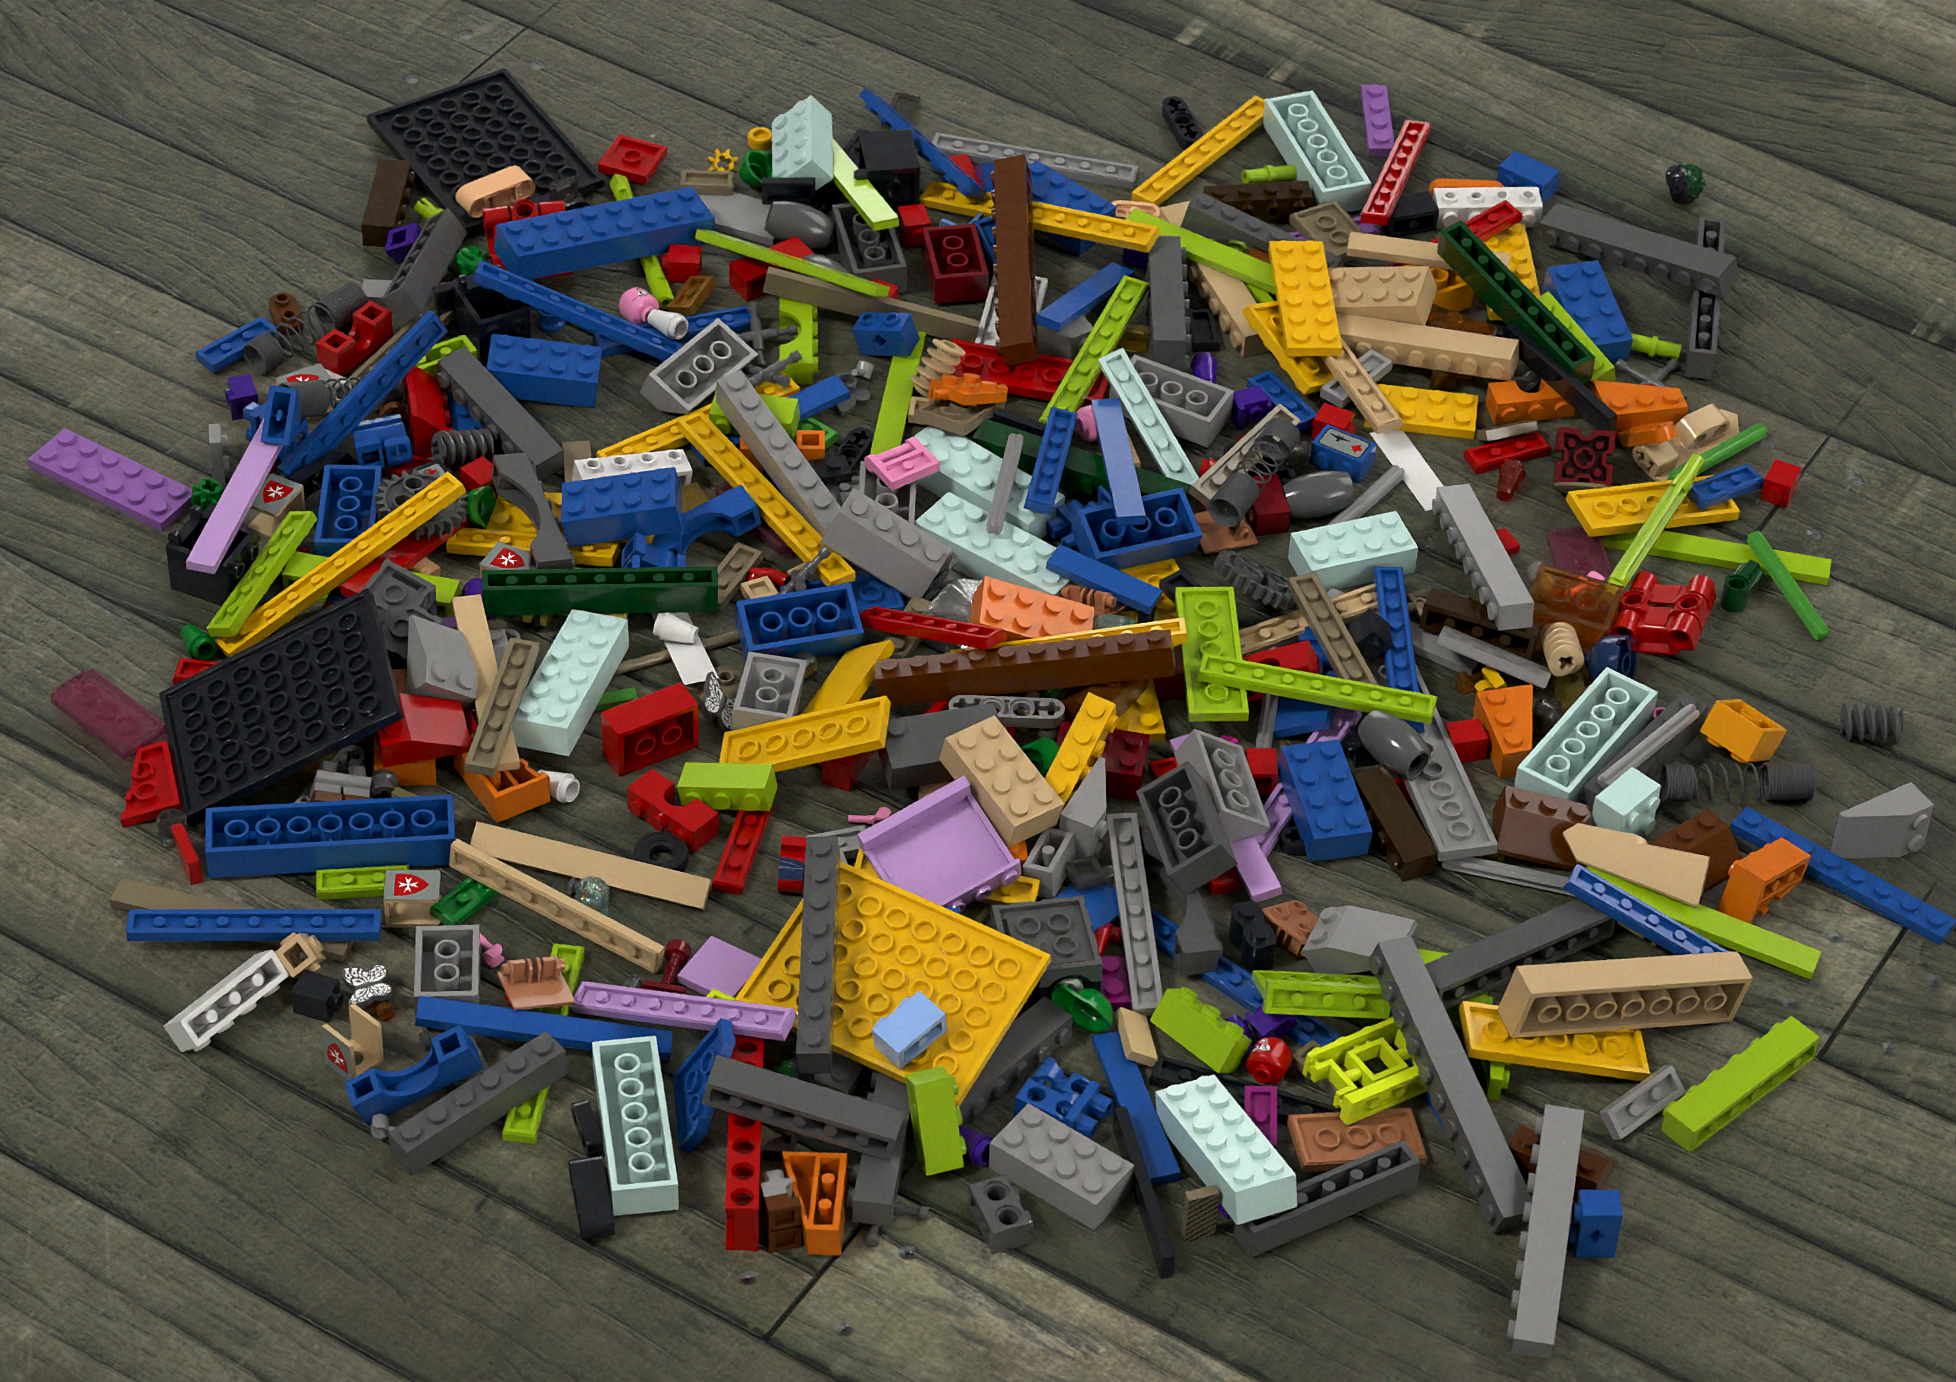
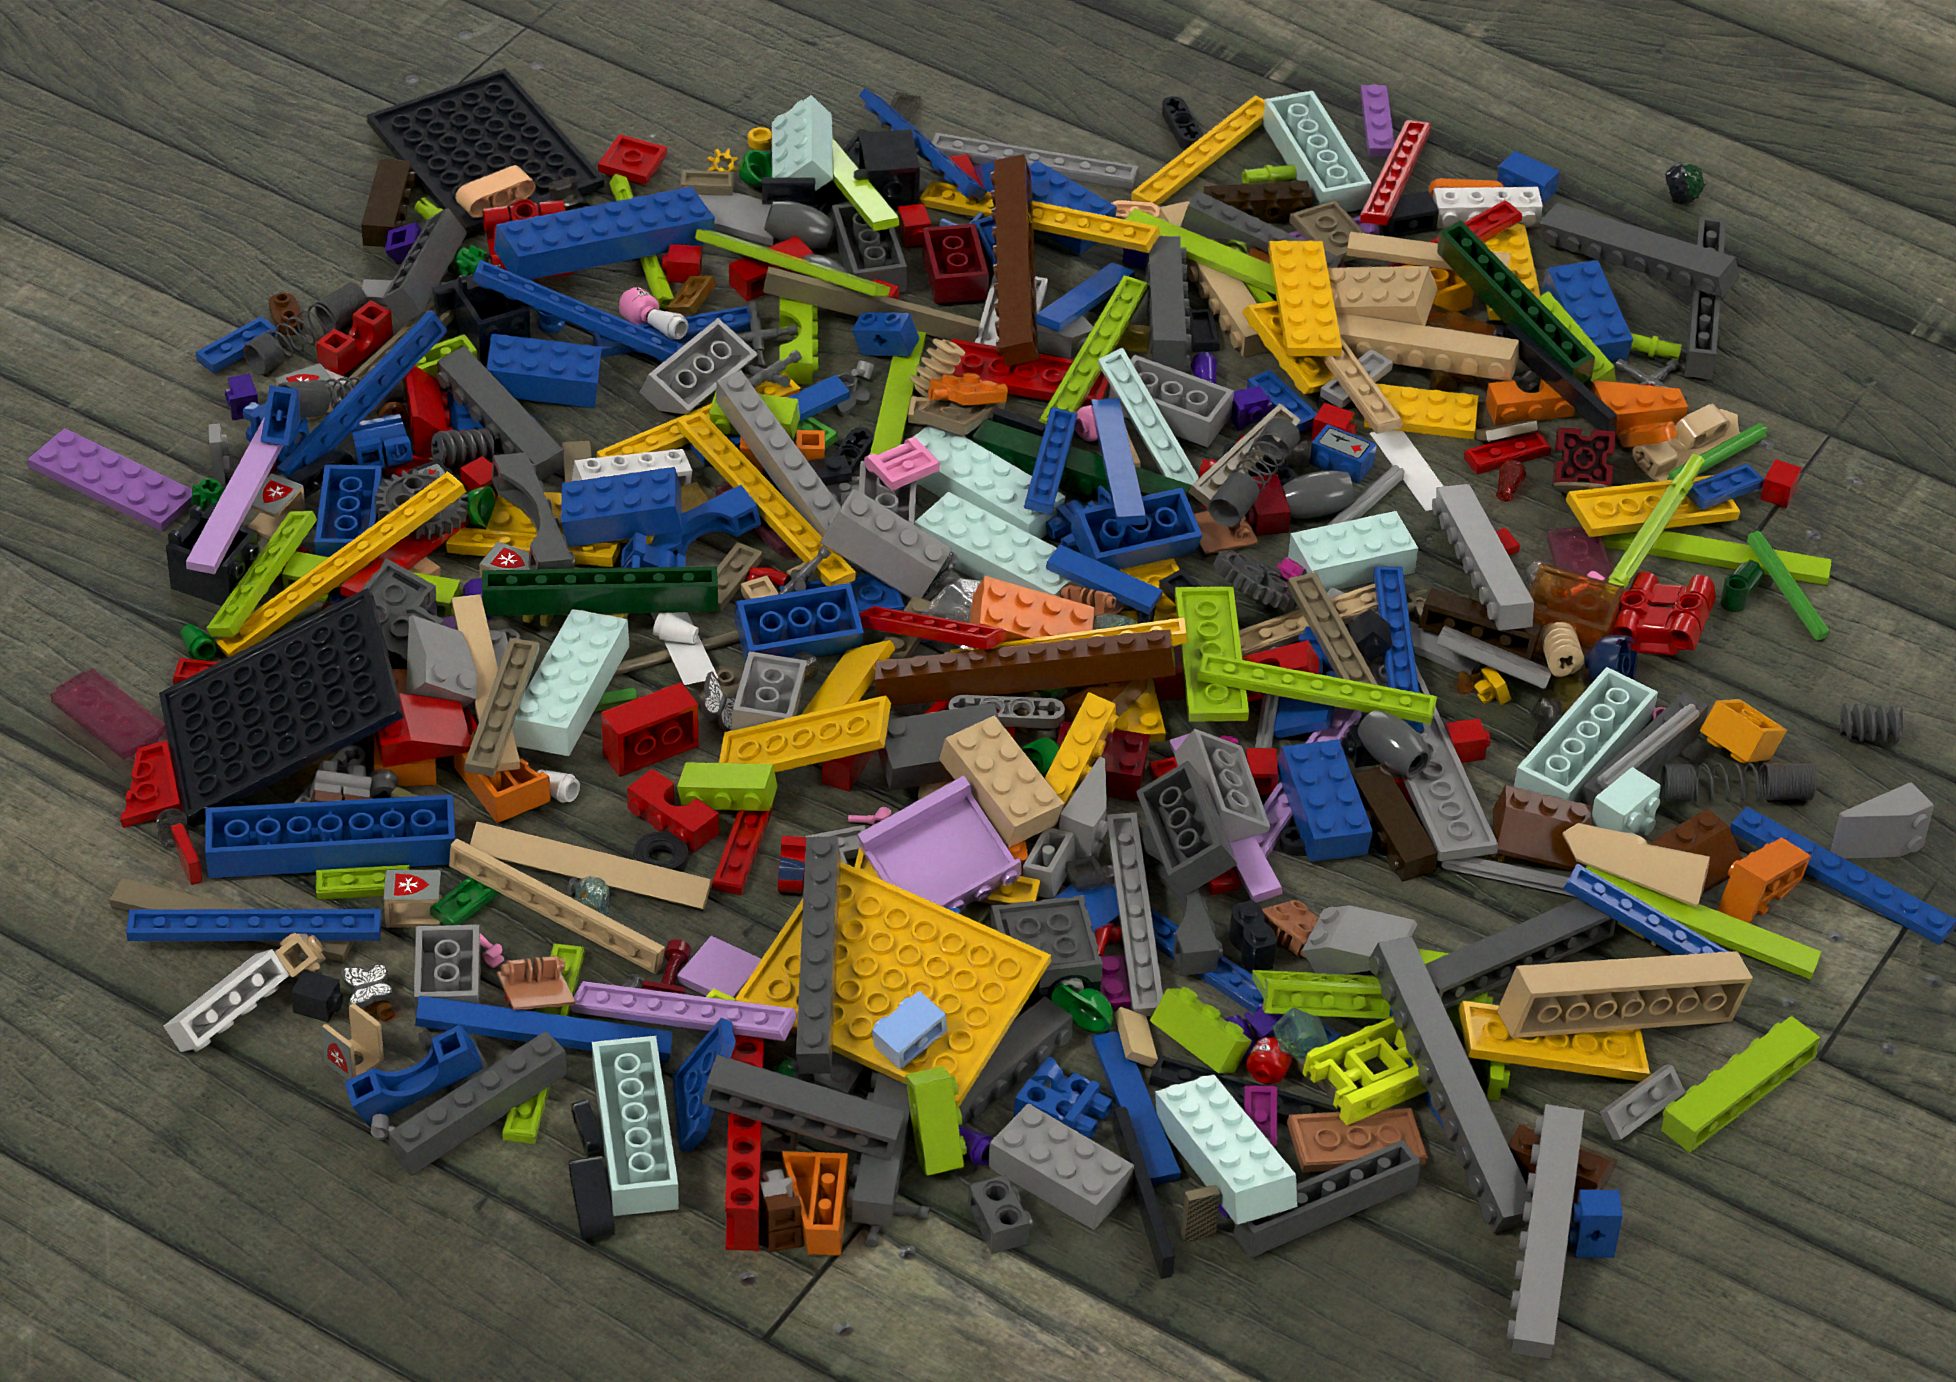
(1004, 484): light grey axle -> none
(1290, 568): none -> dark pink plate
(1299, 1033): none -> clear light blue brick
(1509, 722): orange wedge -> none

